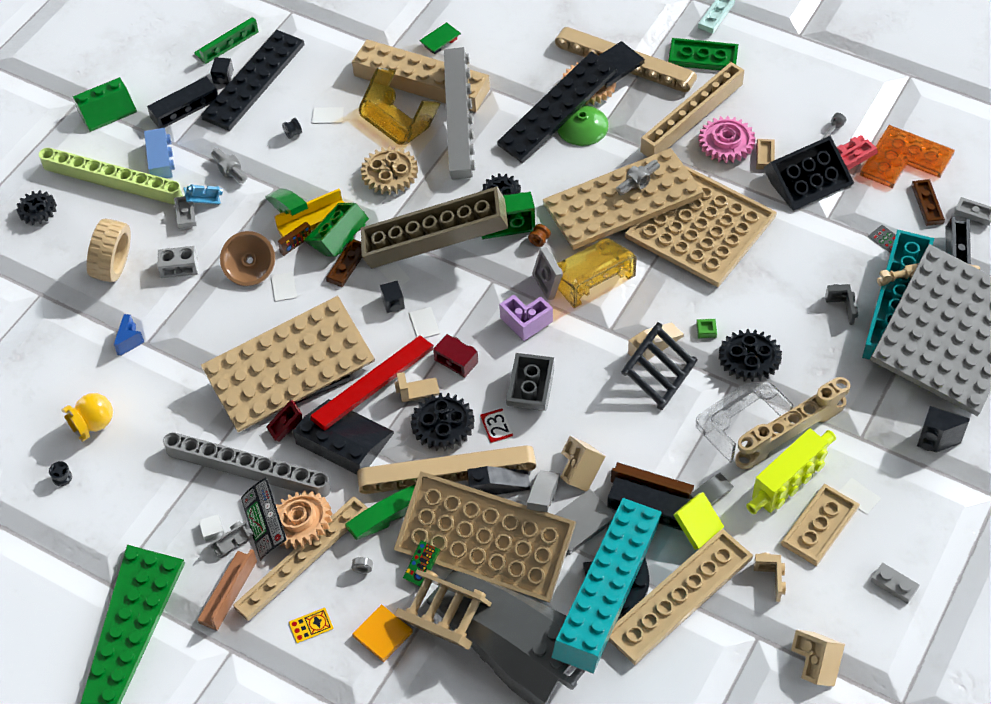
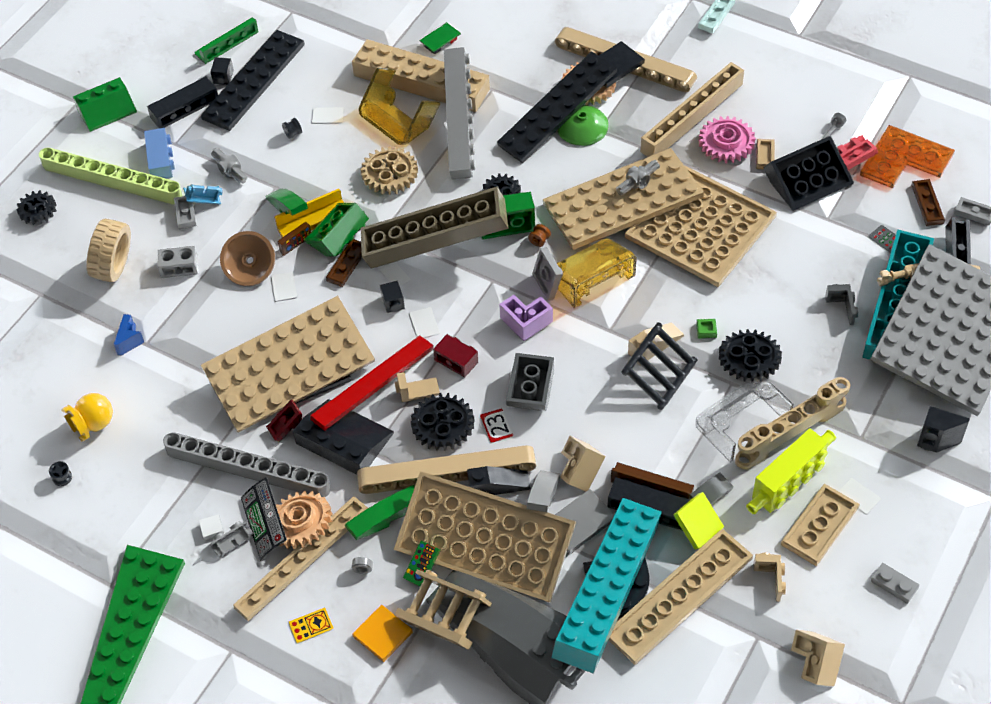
(227, 590): nougat panel -> none
(702, 54): green tile -> none

